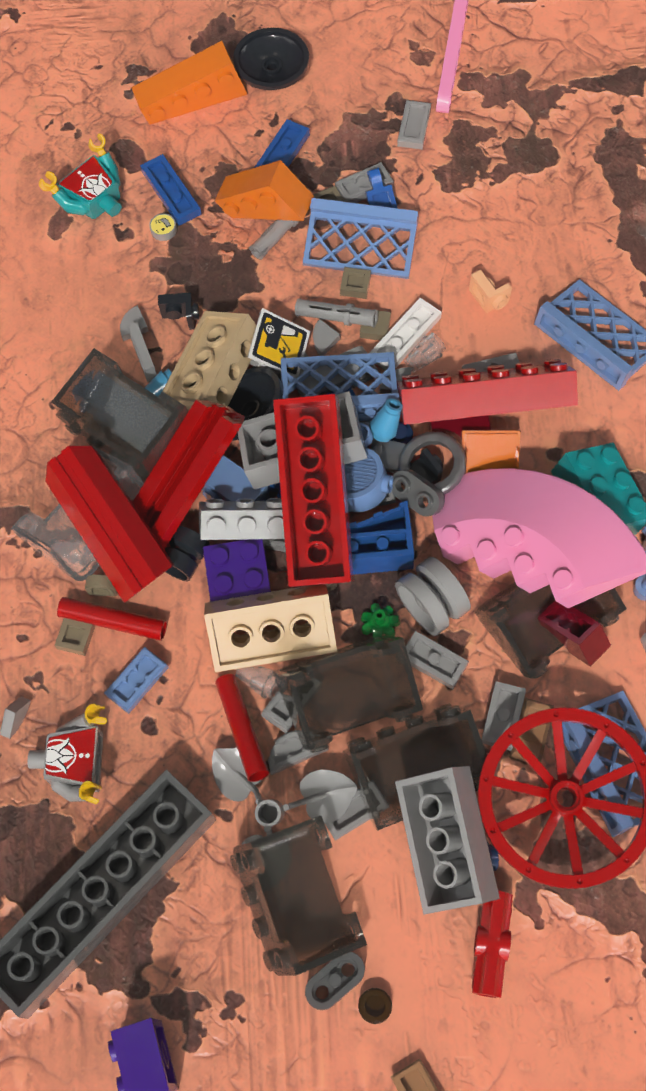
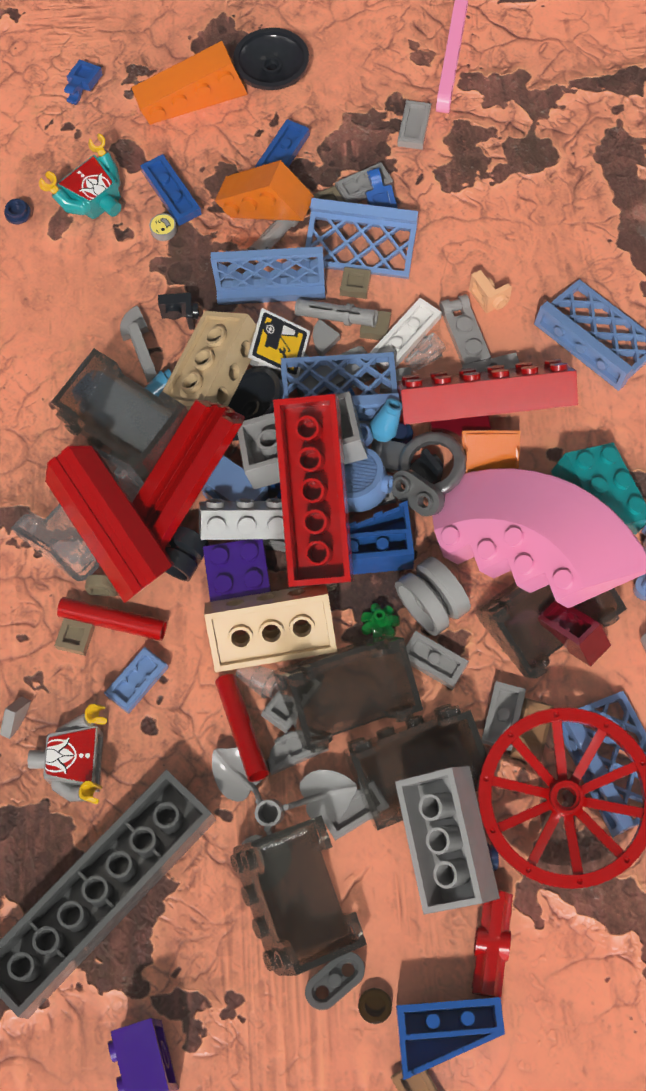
(17, 211): none -> dark blue plate
(82, 76): none -> blue plate
(263, 286): none -> medium blue fence
(444, 1030): none -> blue wedge
(464, 330): none -> light grey plate

